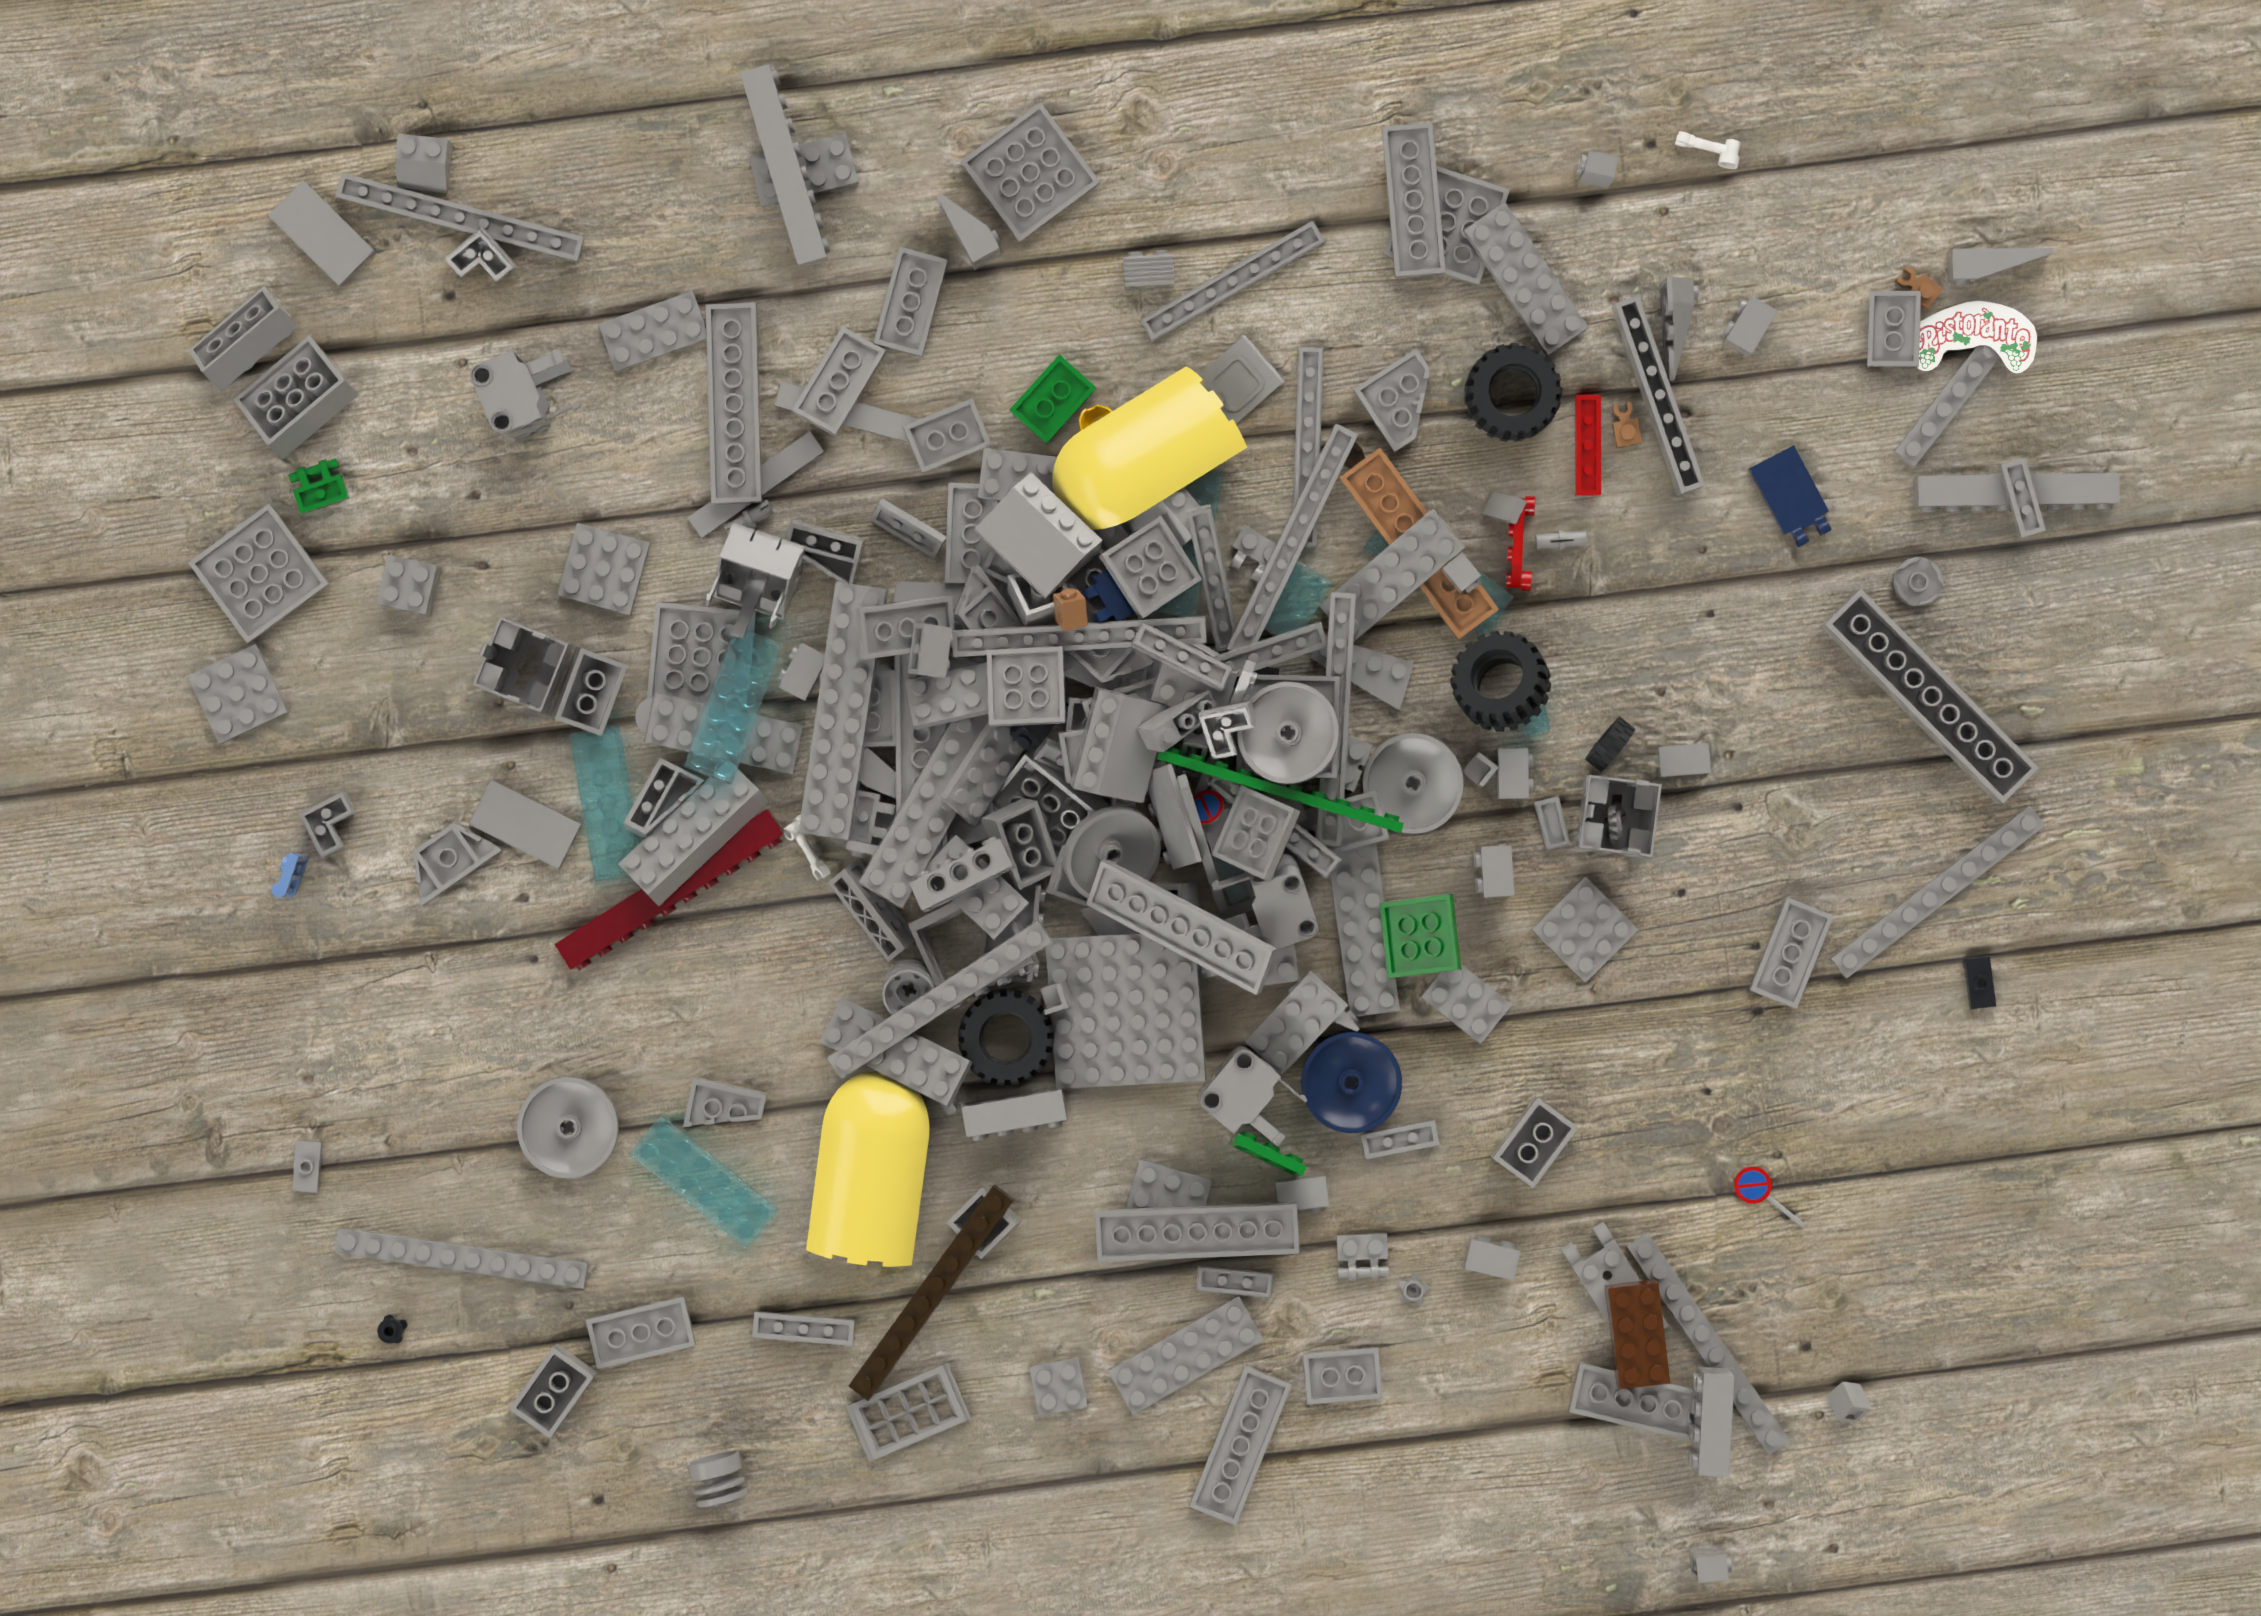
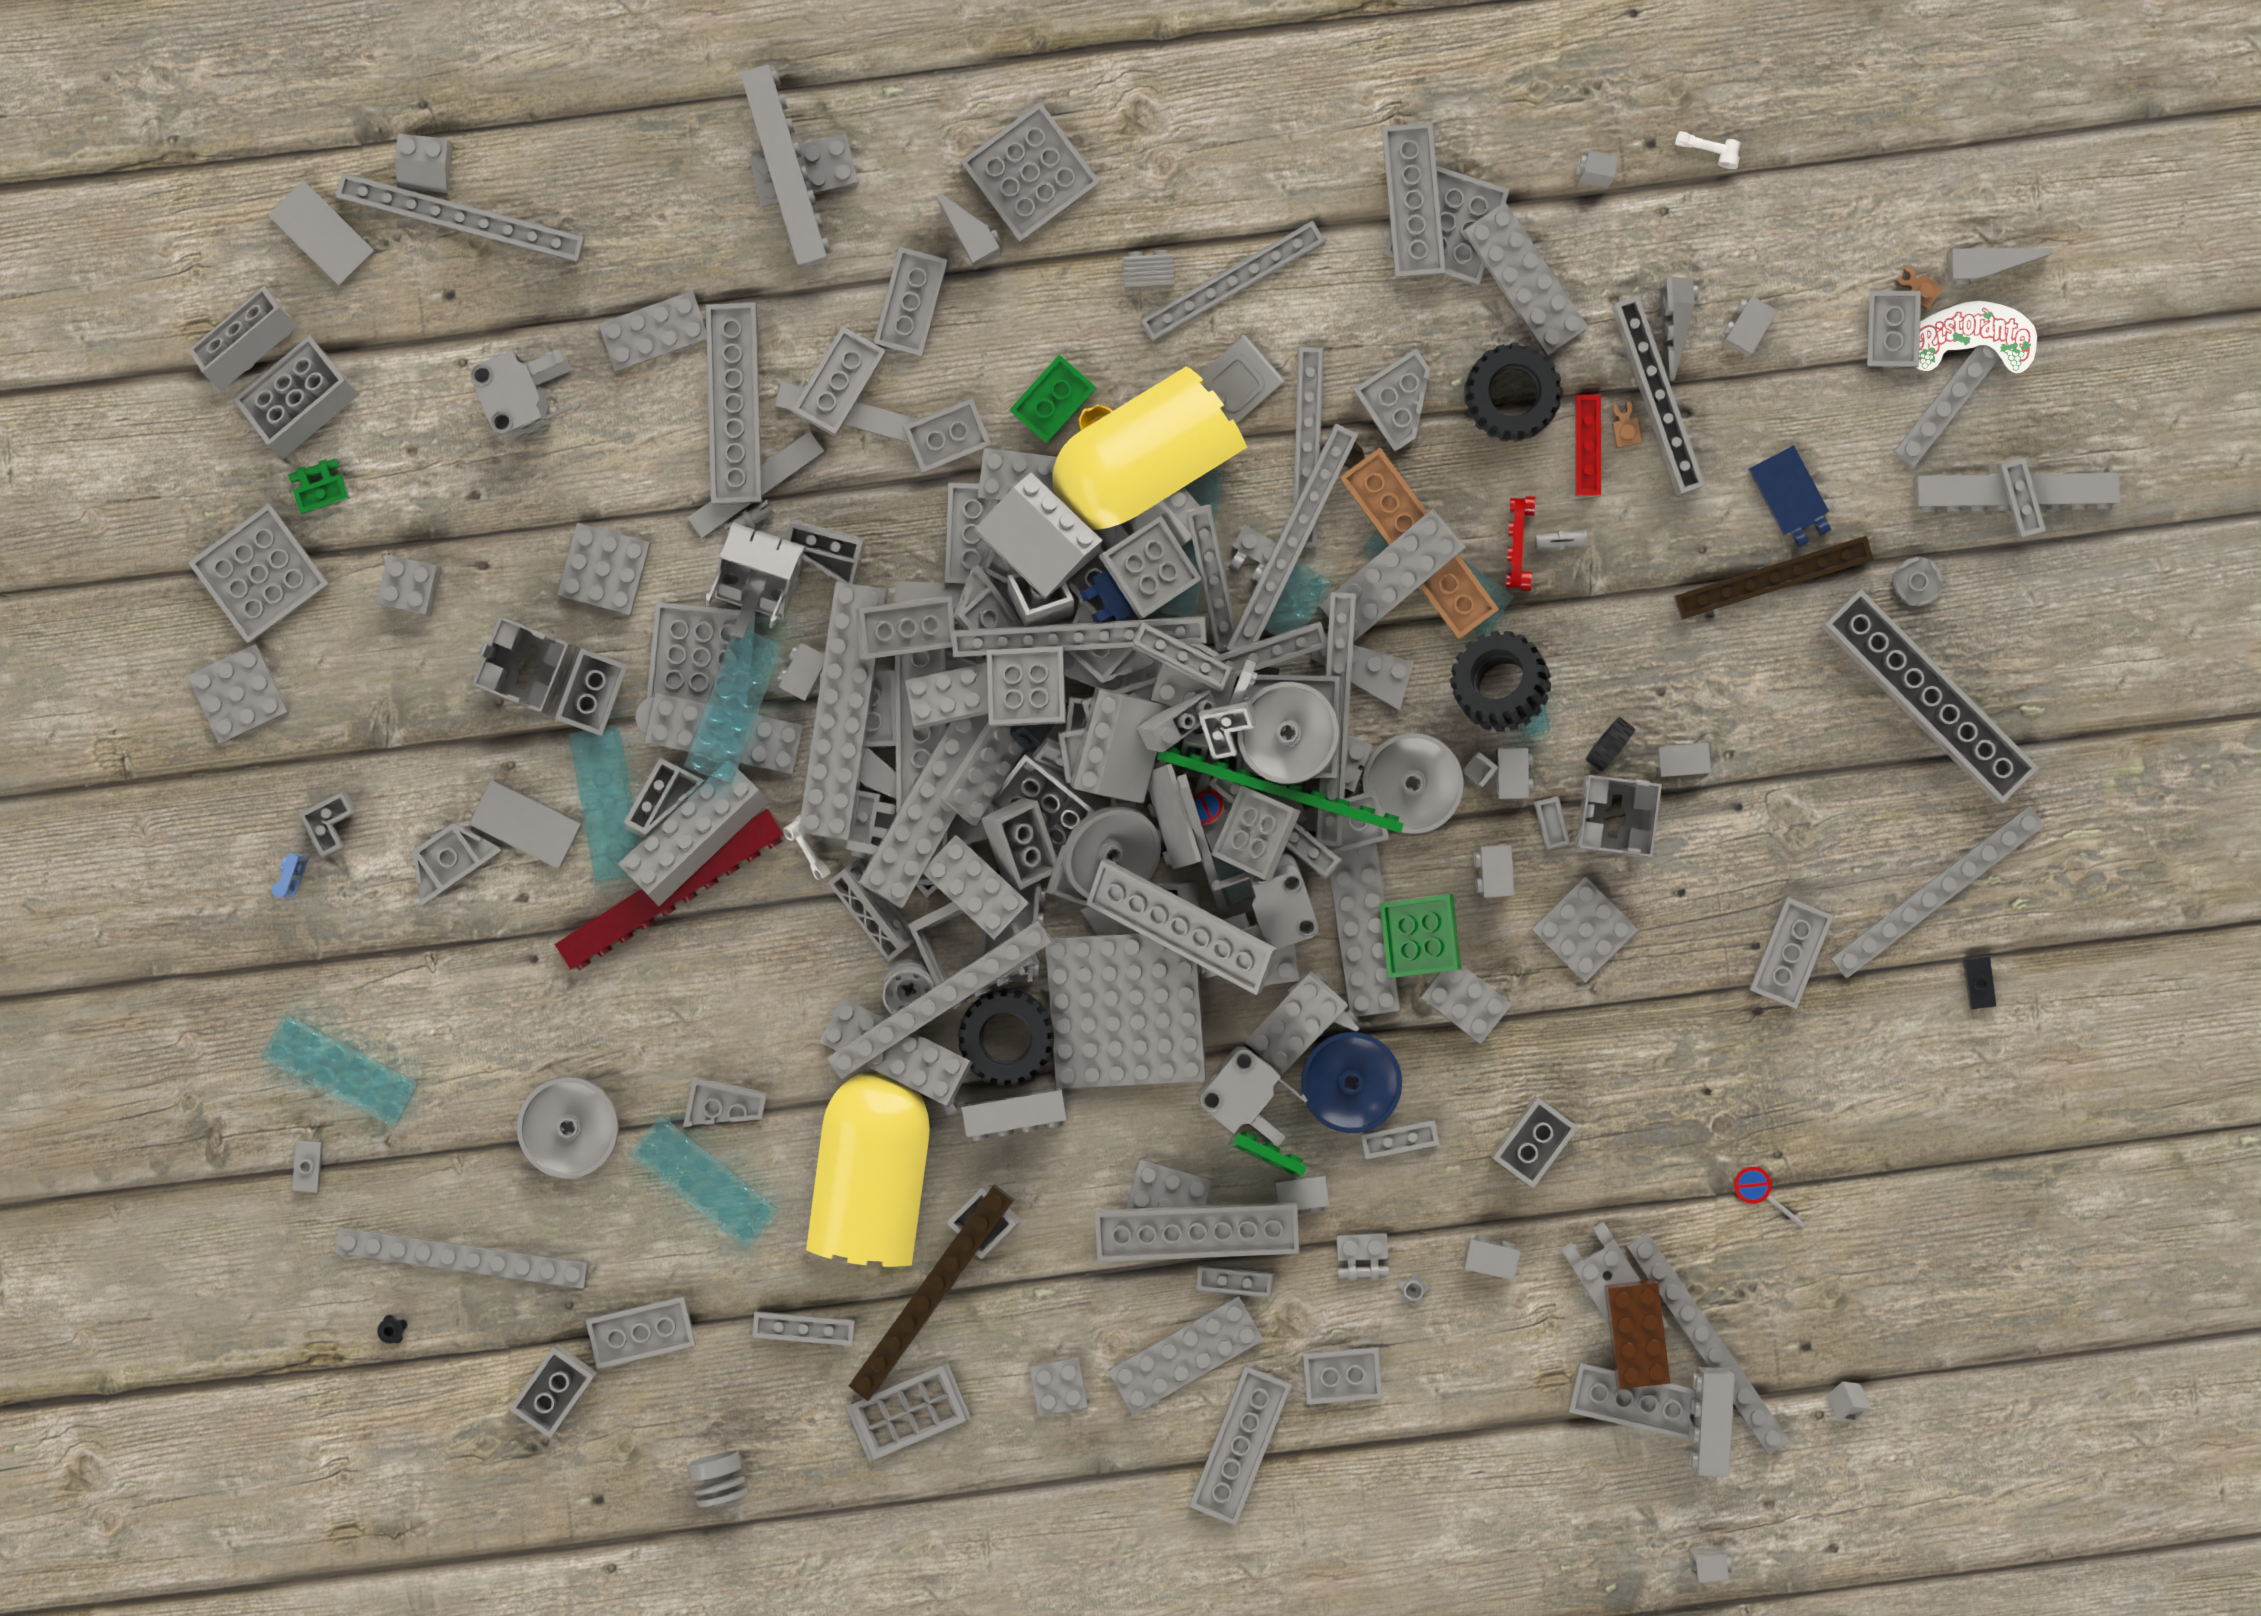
(339, 1070): none -> clear light blue plate
(480, 249): light grey brick -> none
(908, 528): light grey plate -> none
(930, 650): light grey brick -> none
(1000, 863): light grey brick -> none
(1056, 997): light grey panel -> none
(1070, 609): medium nougat brick -> none
(1461, 573): light grey brick -> none
(1504, 507): light grey tile -> none
(1615, 824): light grey gear -> none
(1773, 577): none -> dark brown plate

